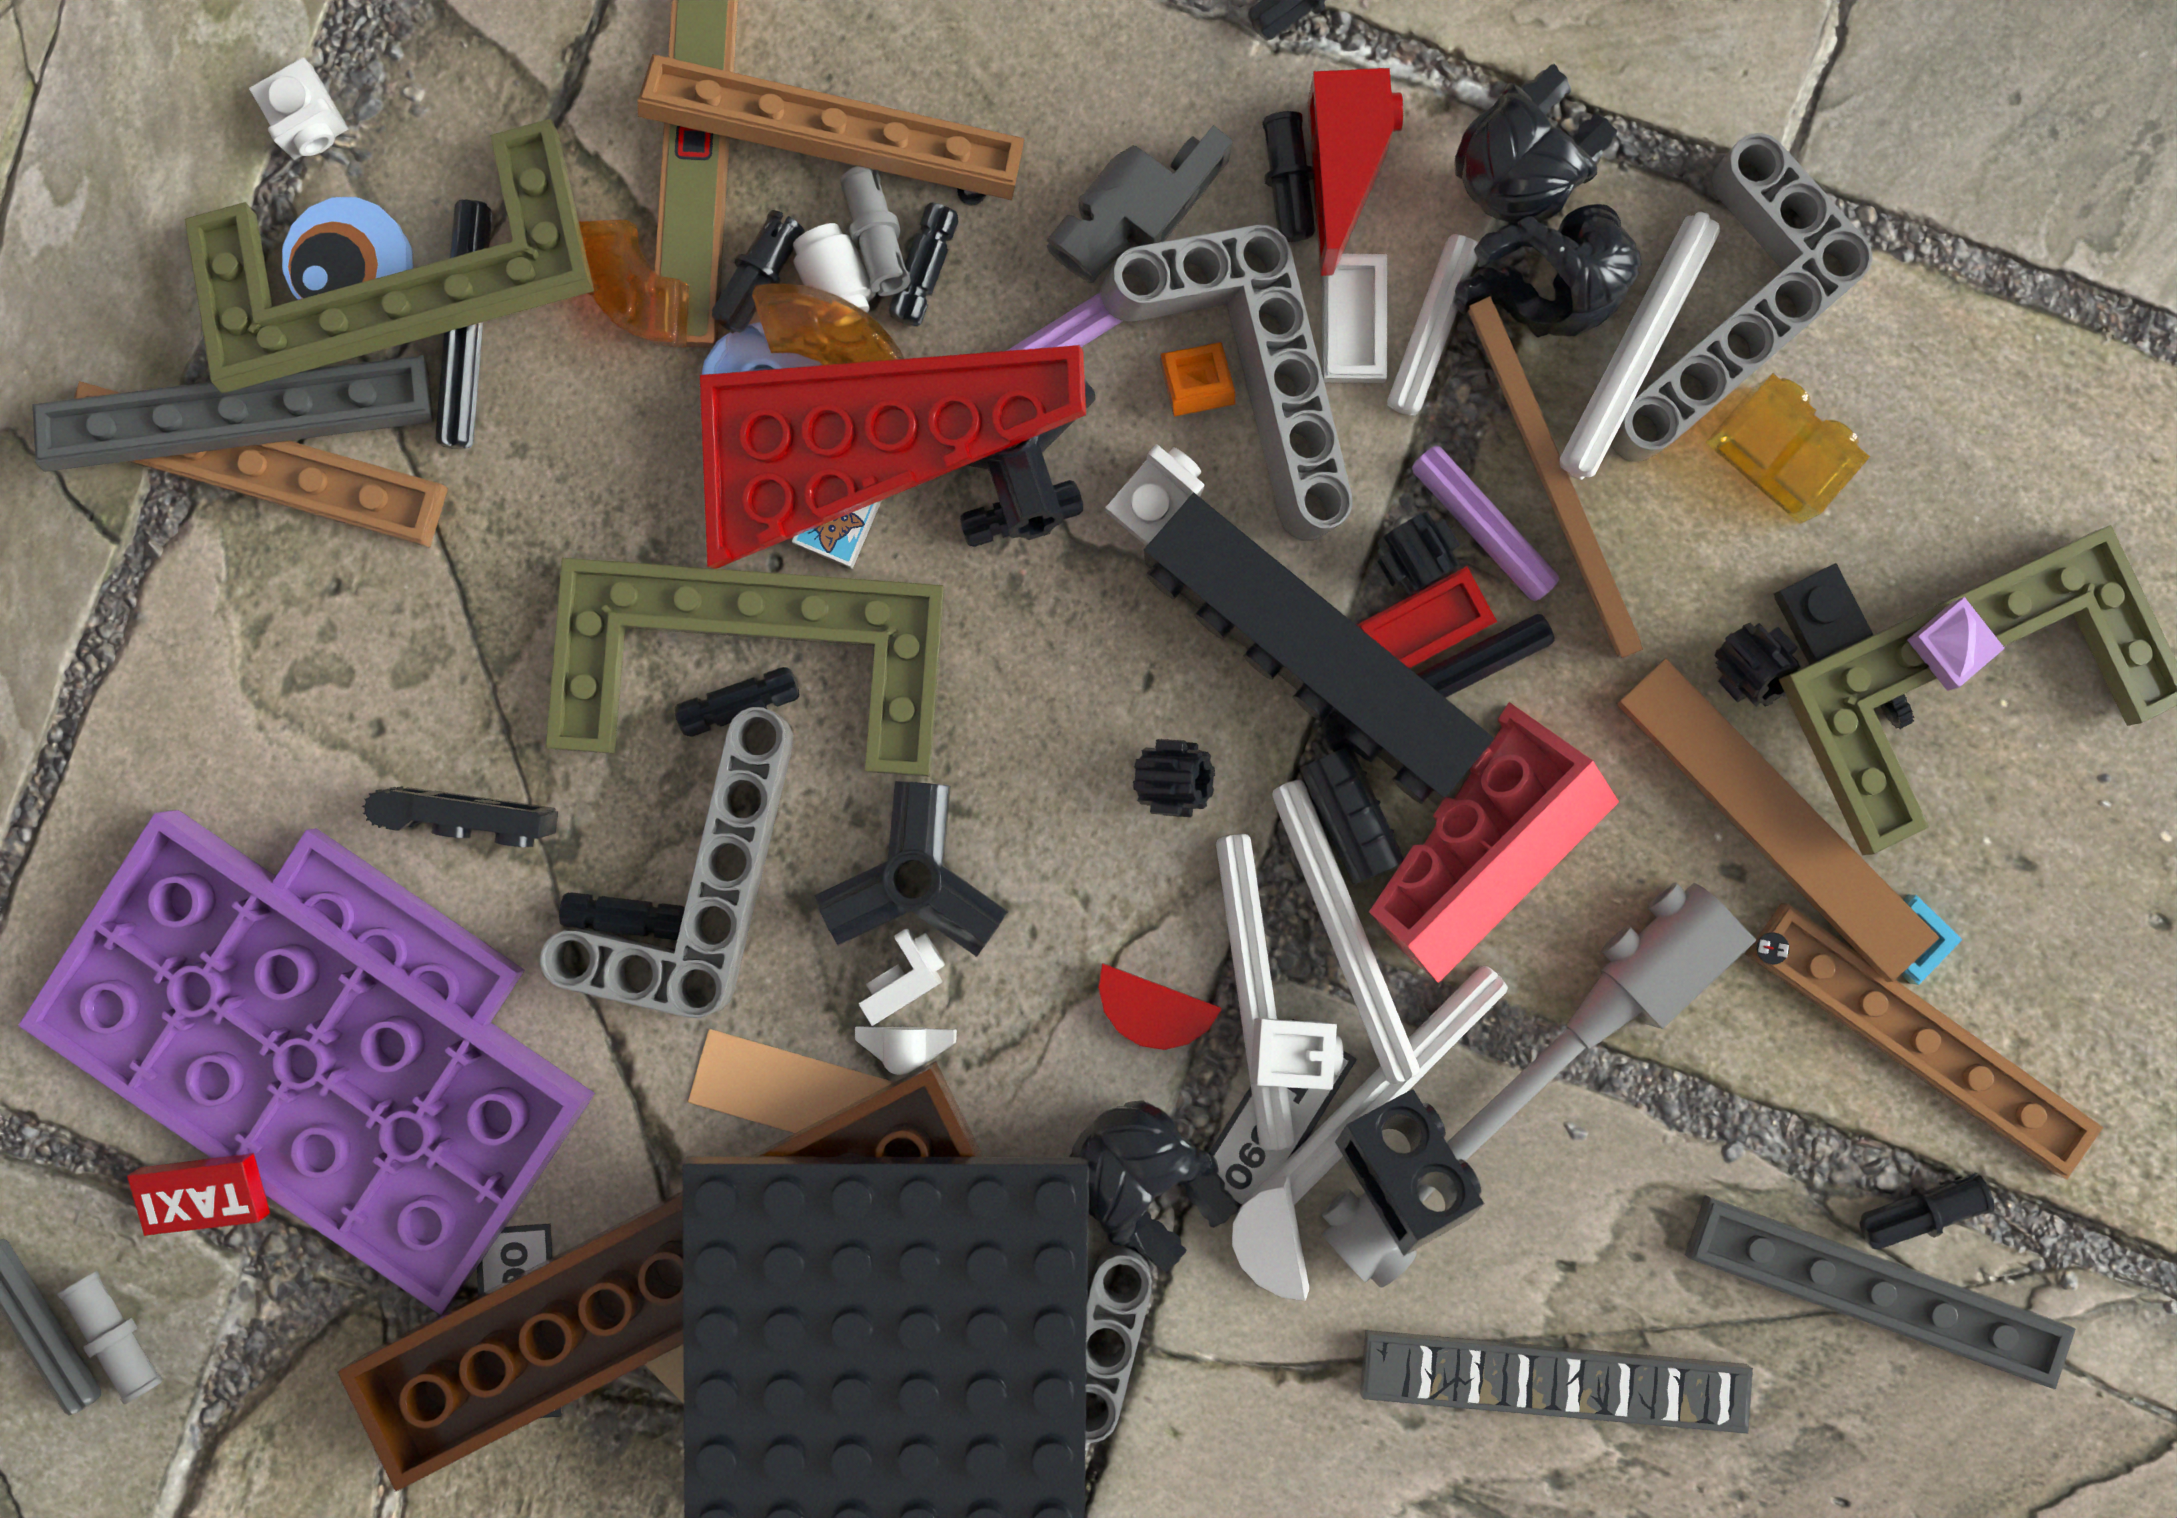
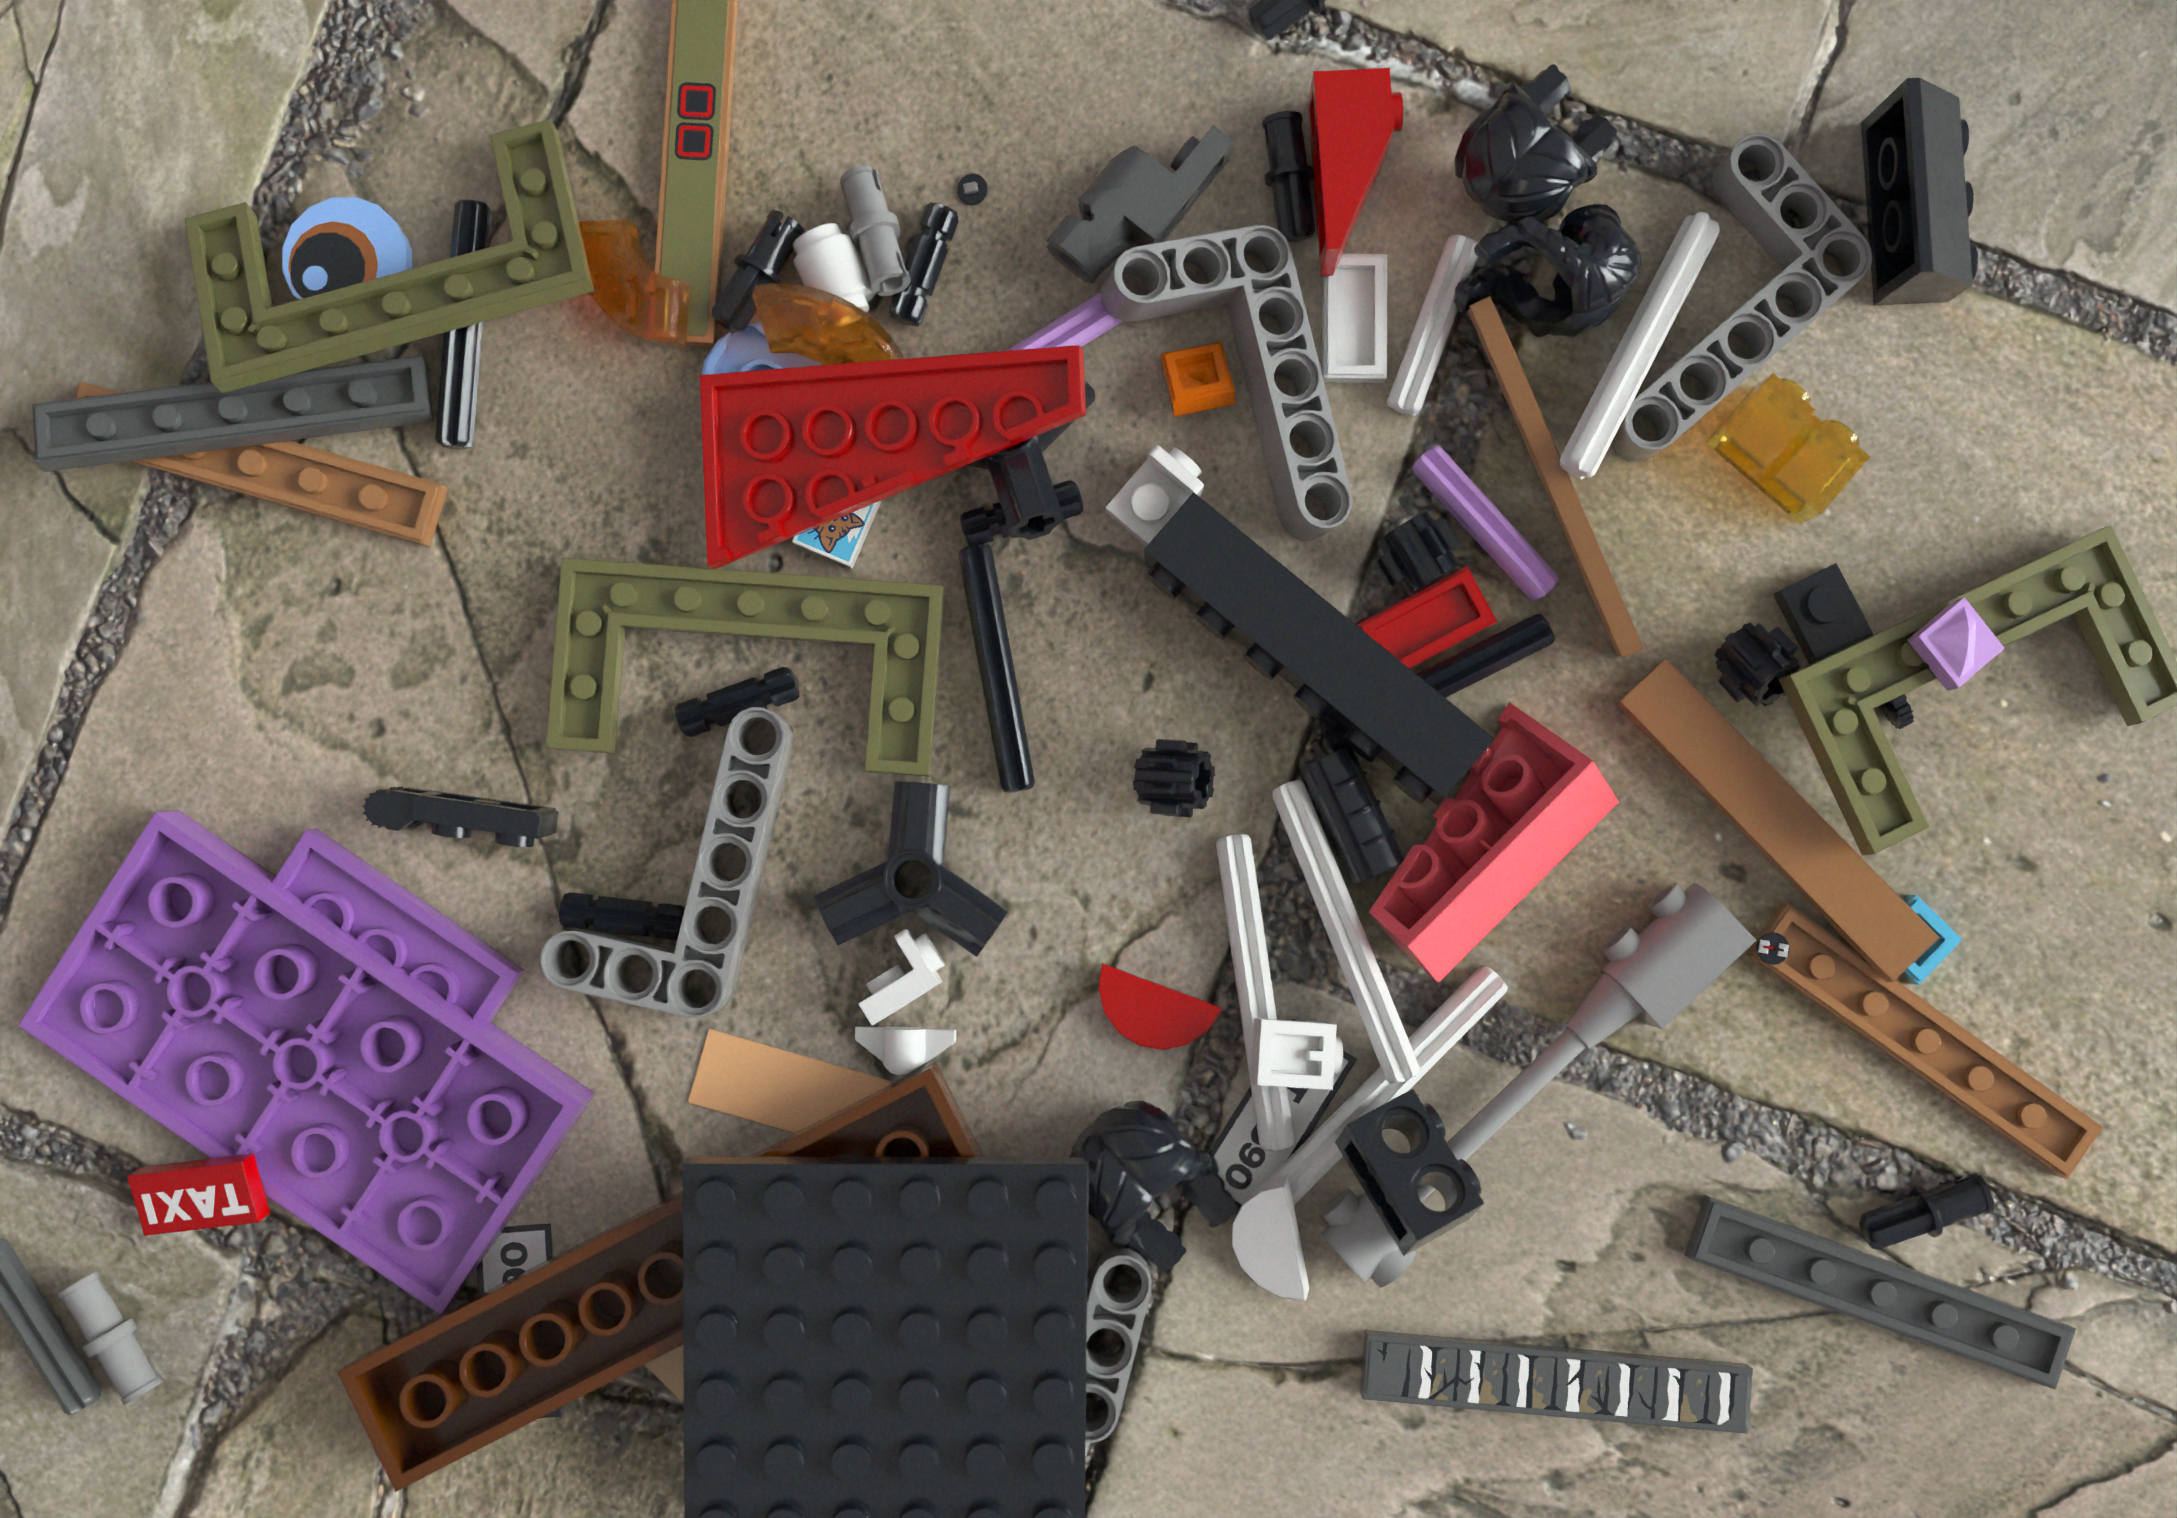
(299, 110): white bracket -> none
(830, 127): medium nougat tile -> none
(996, 668): none -> black axle
(1918, 196): none -> black slope

